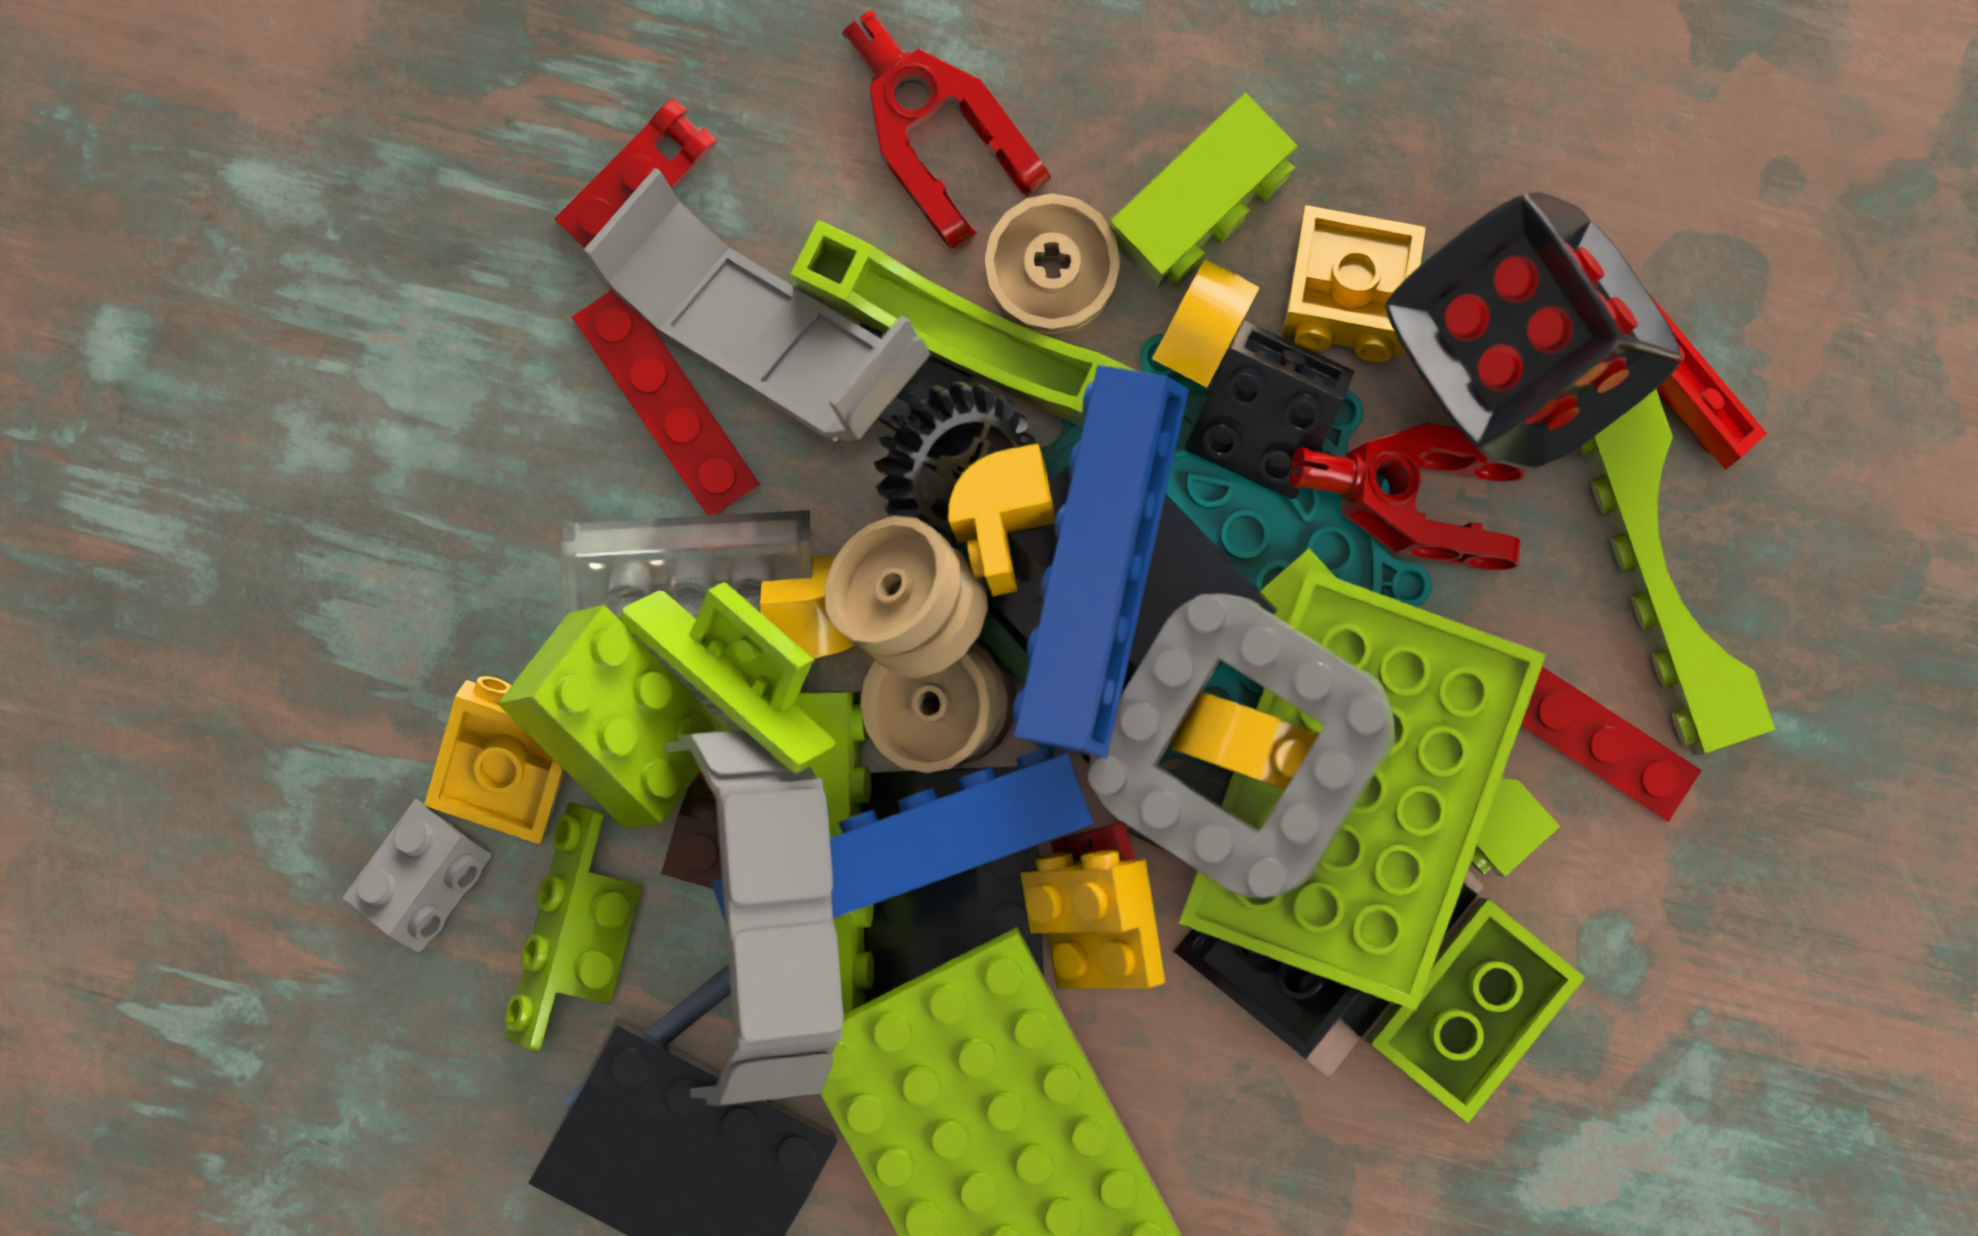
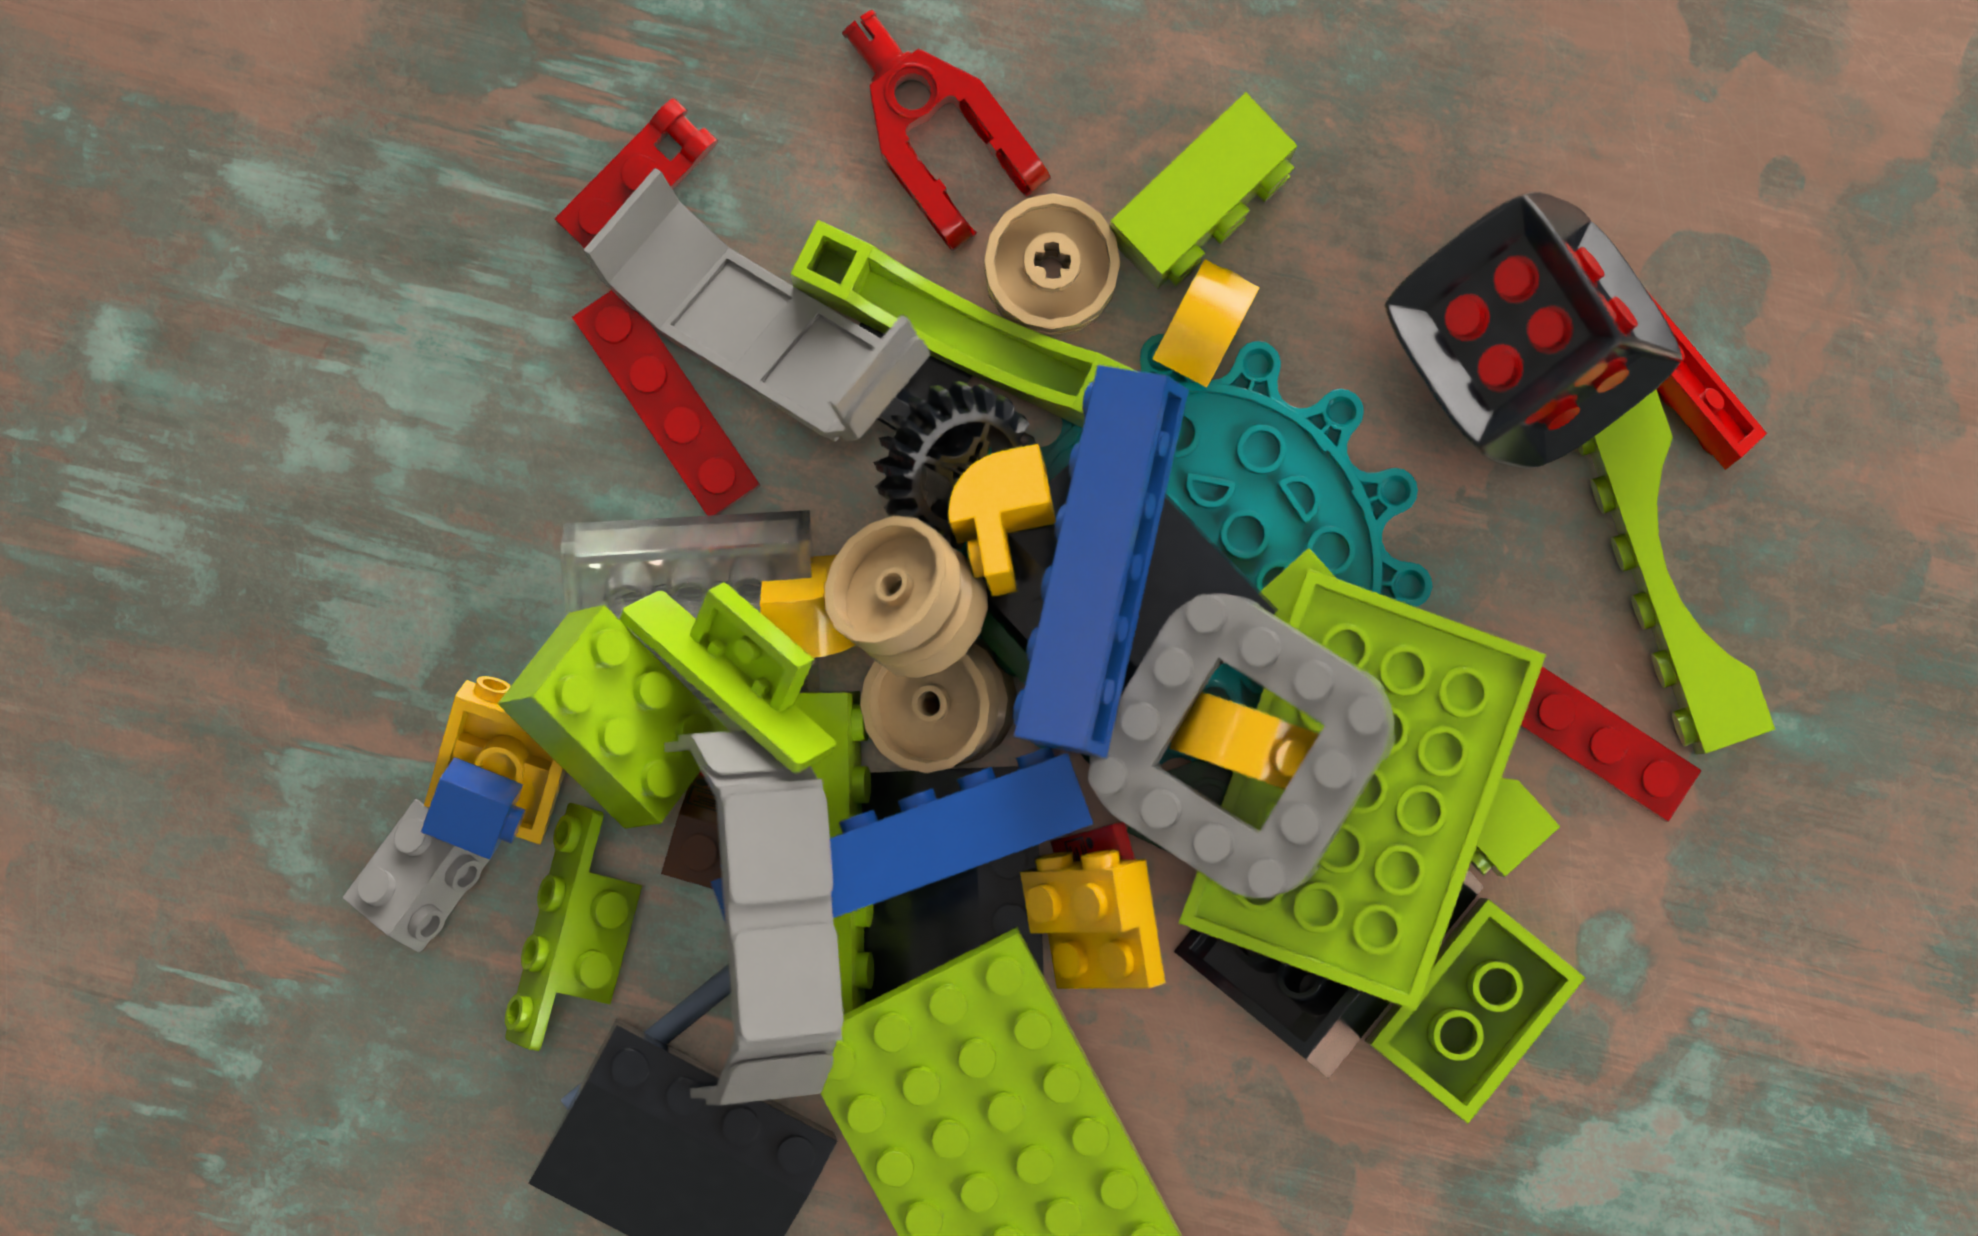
(474, 809): none -> blue brick
(1268, 406): black bracket -> none
(1344, 278): yellow plate -> none
(1394, 517): red piece -> none

